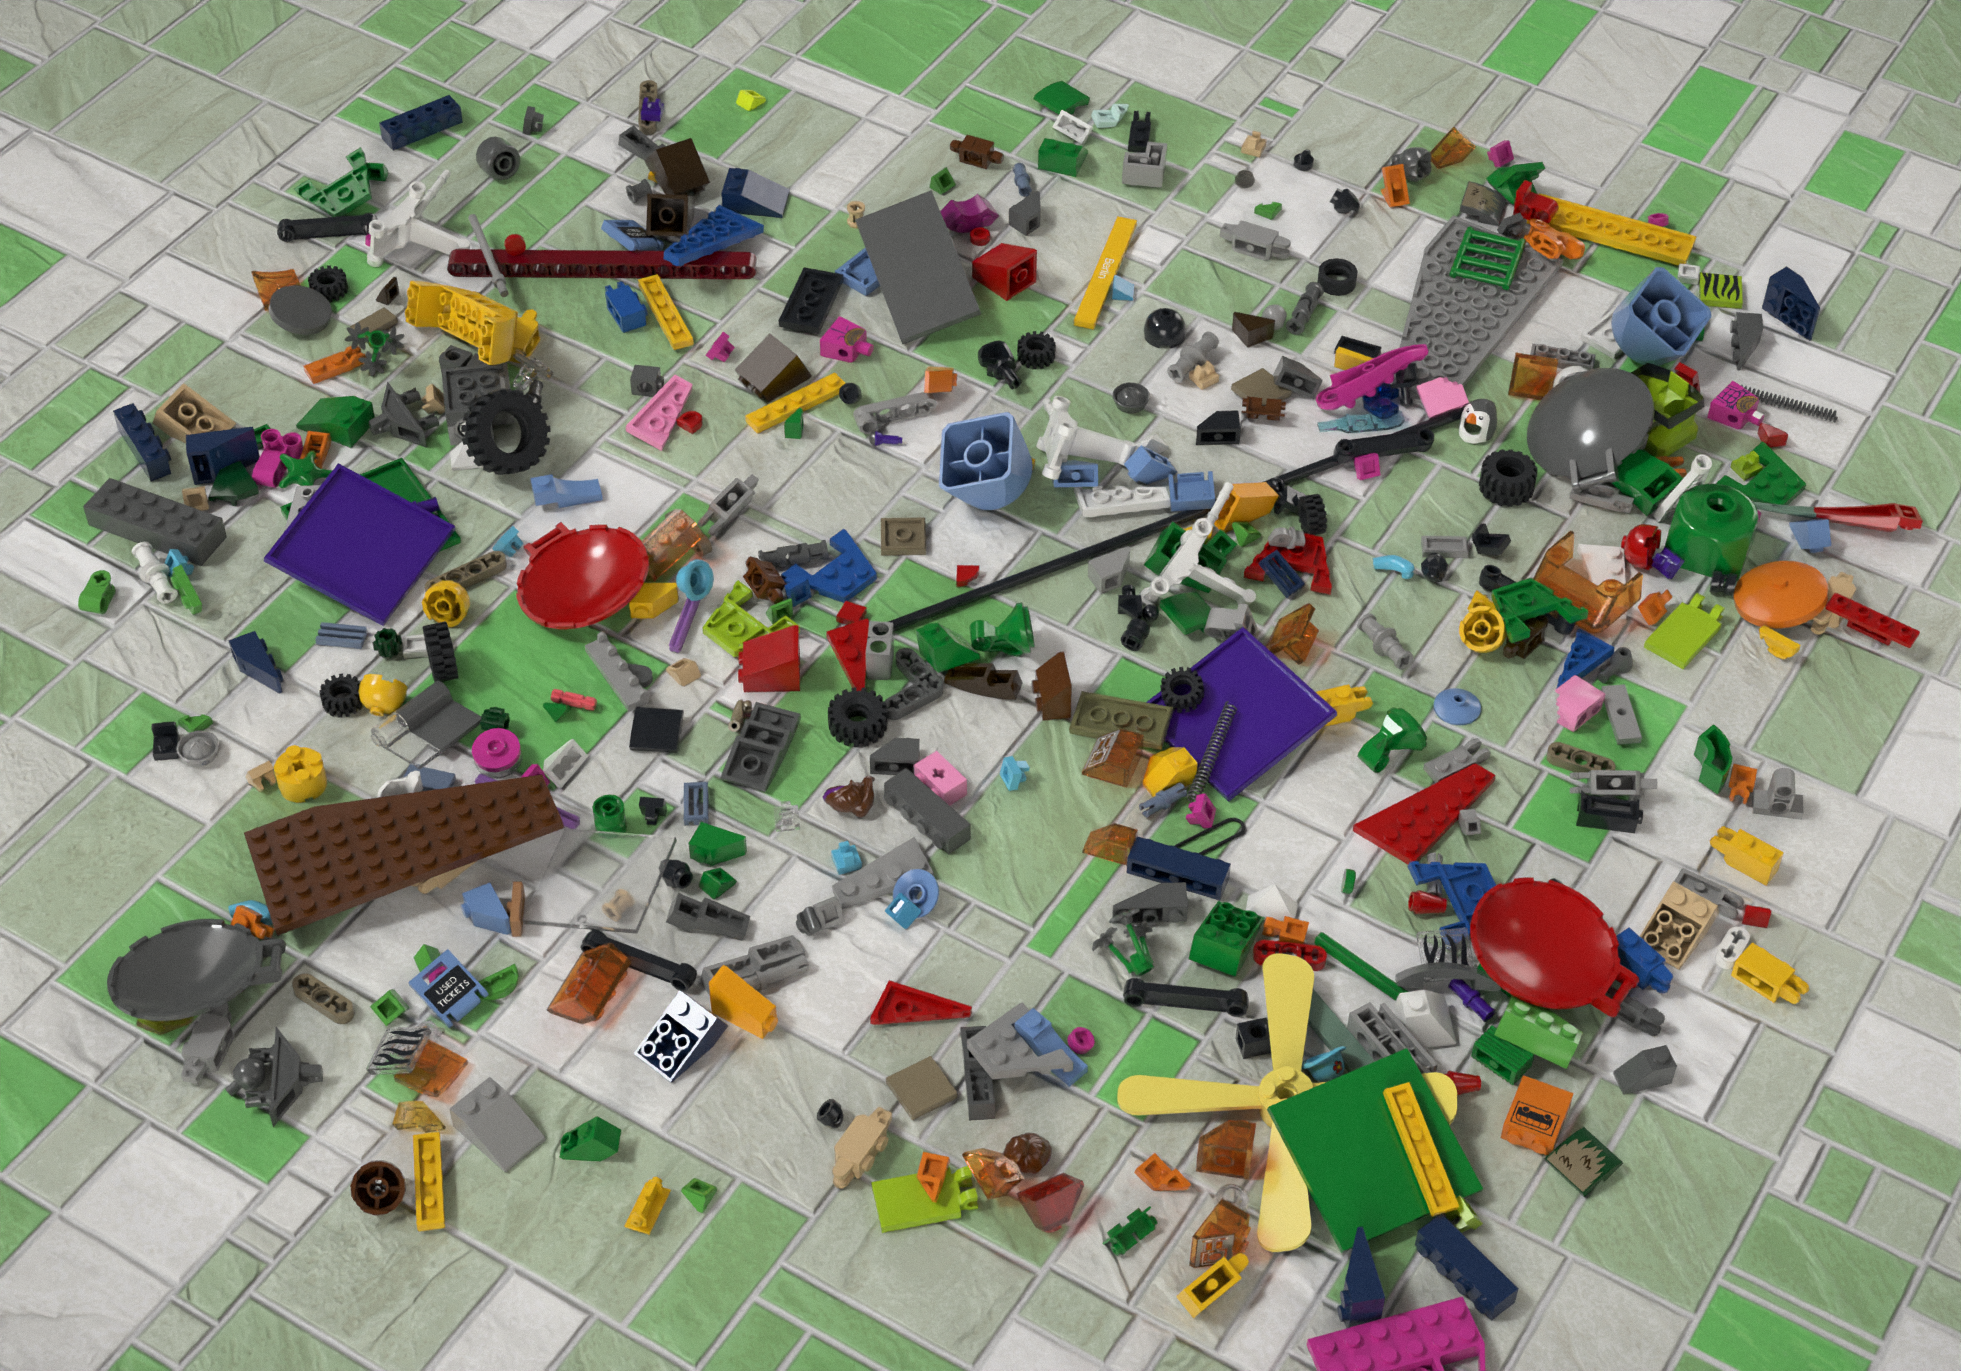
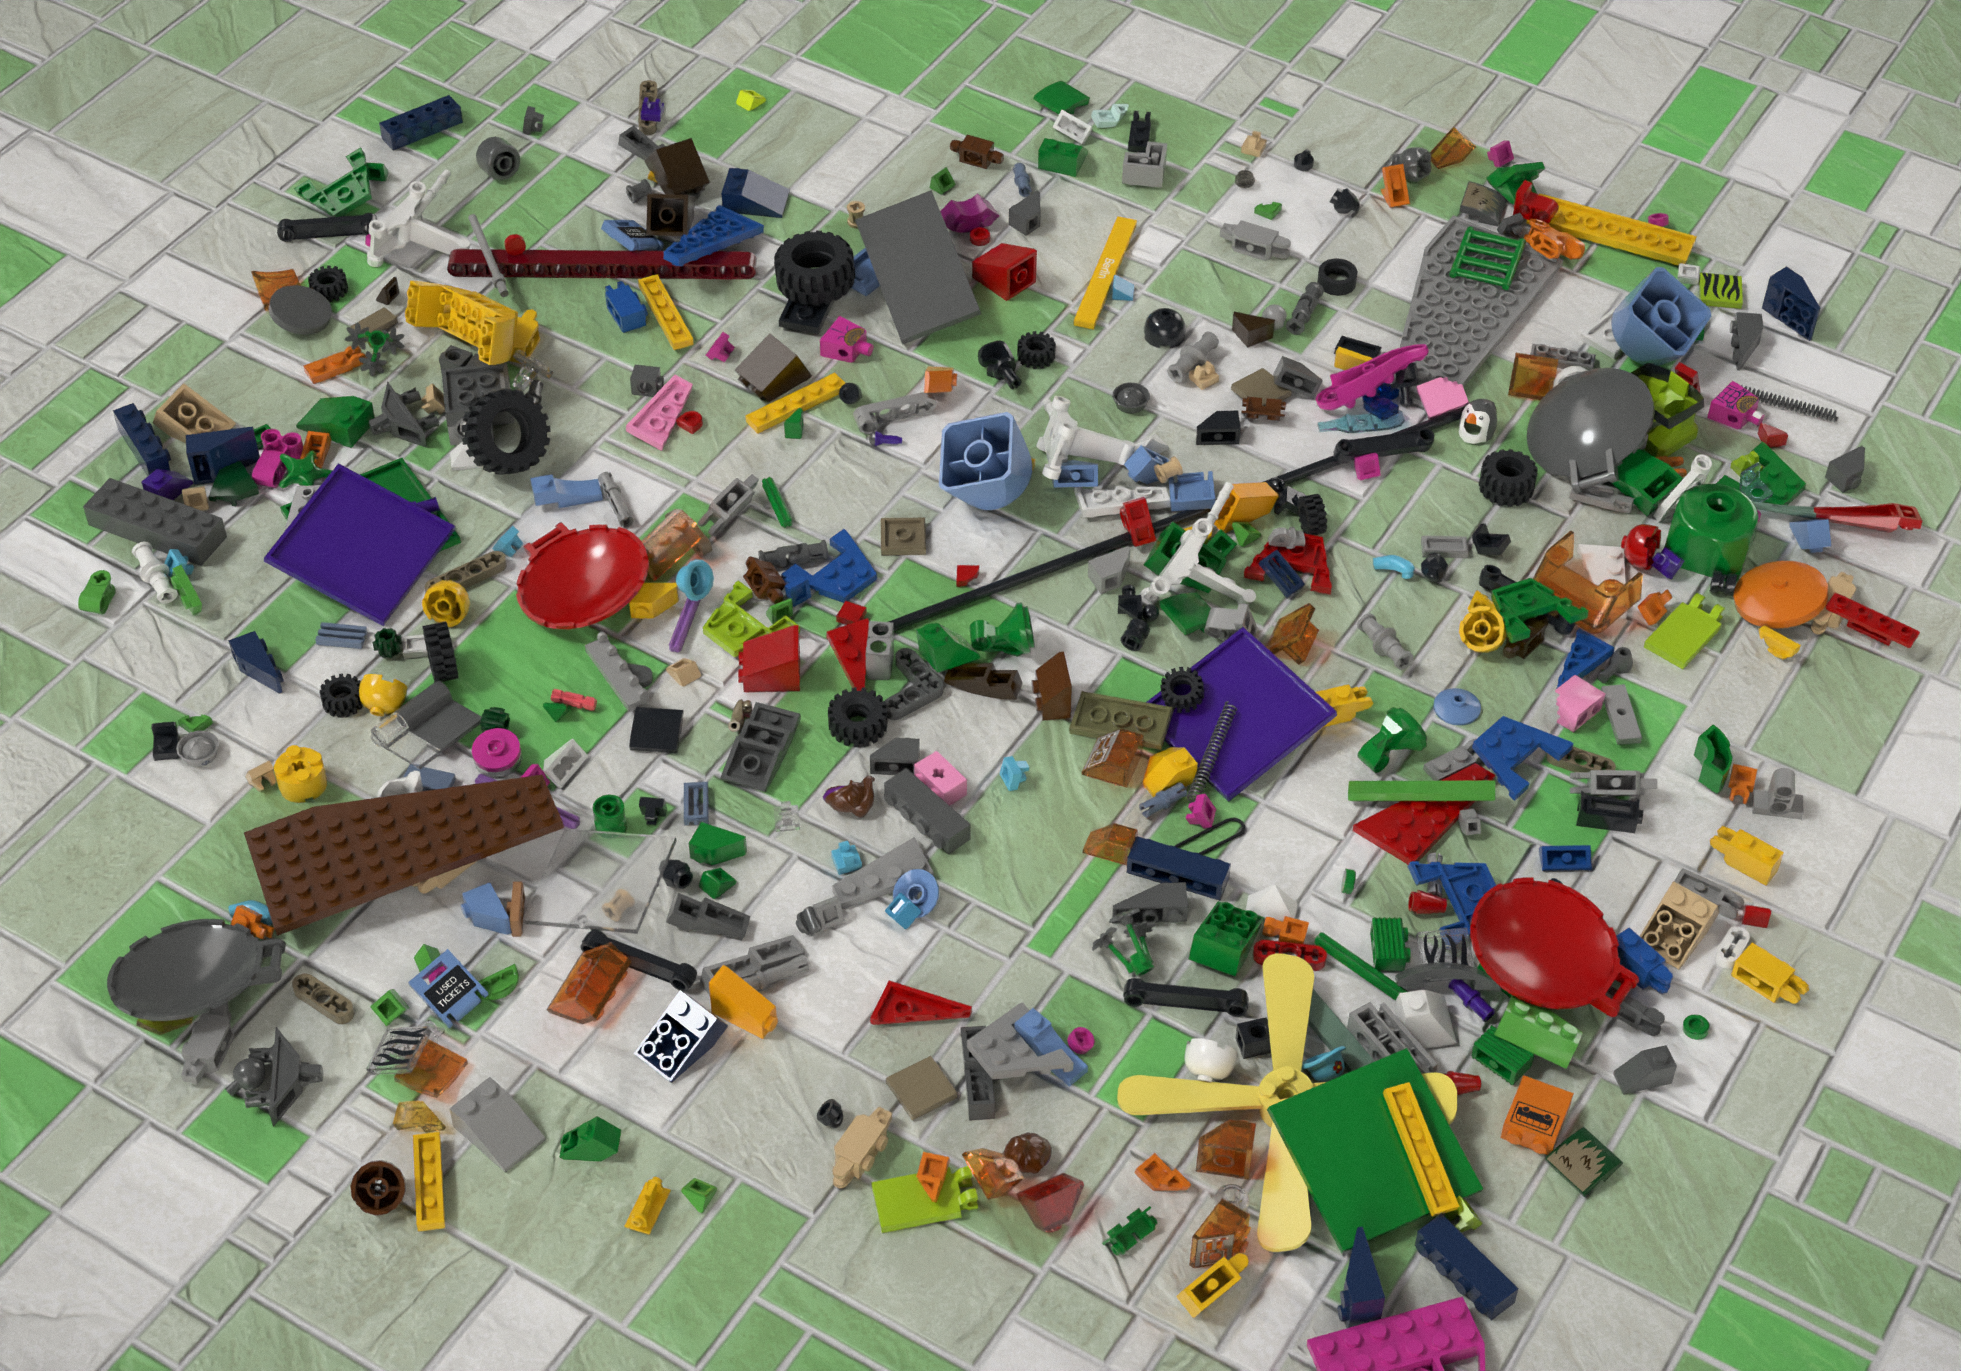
(166, 483): none -> dark purple slope
(613, 493): none -> light grey pin
(777, 502): none -> green axle
(814, 268): none -> black tyre
(1137, 521): none -> red tile
(1168, 469): none -> tan bush
(1208, 1060): none -> white cylinder
(1388, 944): none -> green brick
(1421, 791): none -> bright green tile
(1509, 744): none -> blue wing
(1565, 857): none -> blue slope
(1696, 1027): none -> green tile
(1751, 479): none -> clear light blue bracket
(1847, 470): none -> dark grey slope

